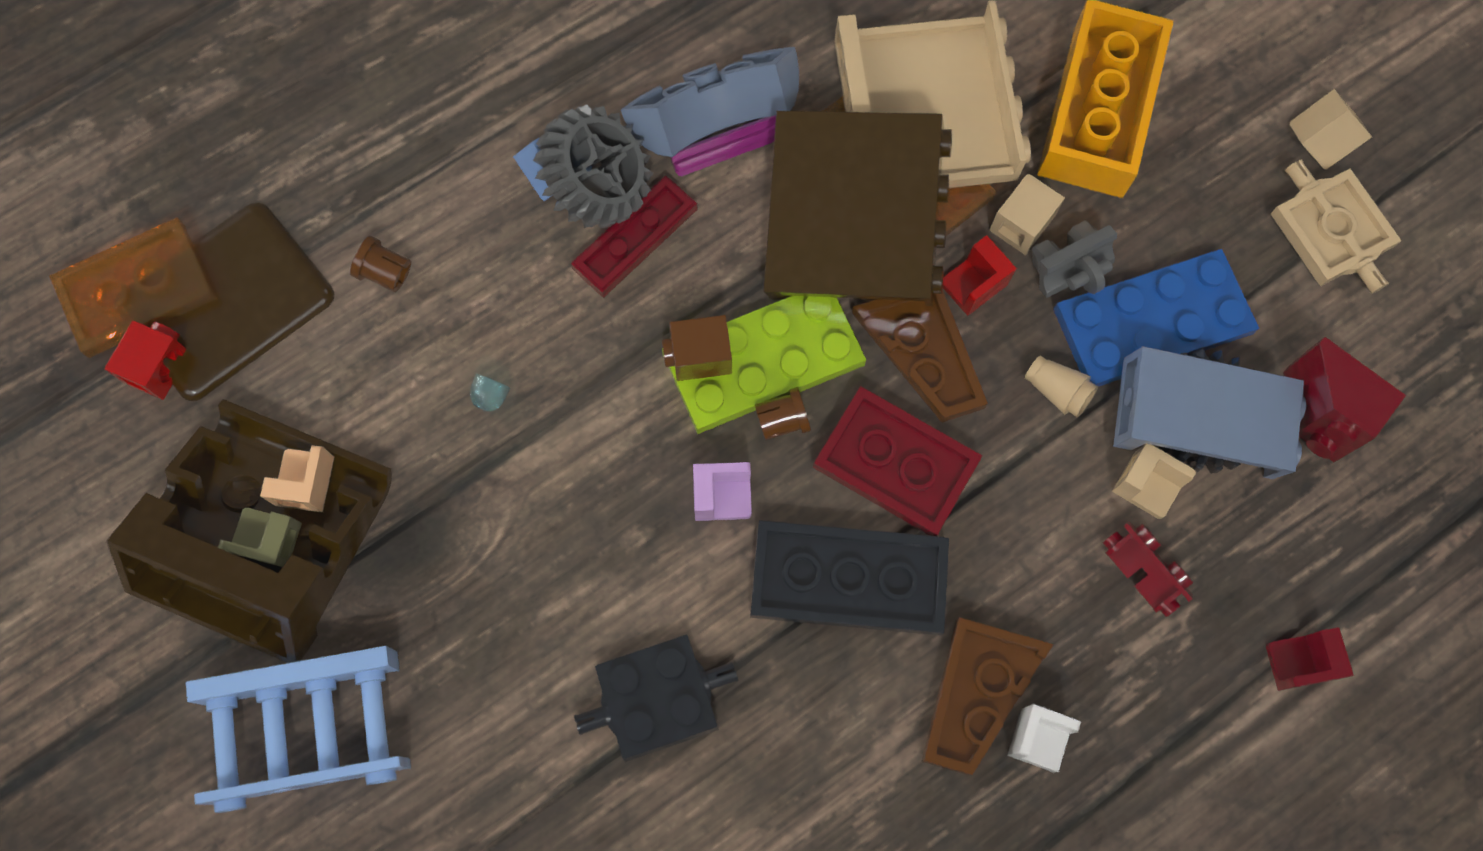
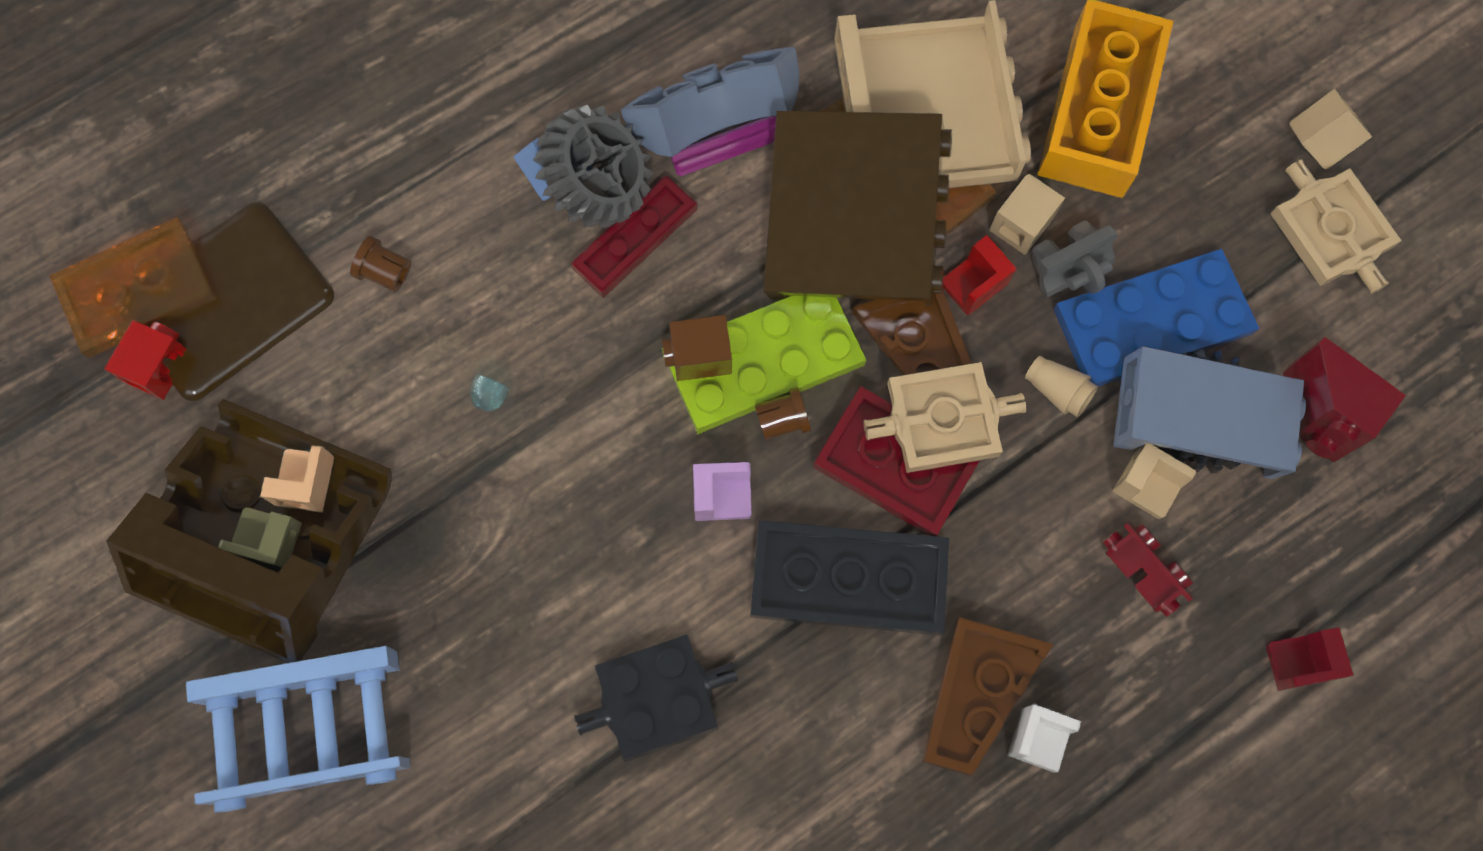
(944, 417): none -> tan plate

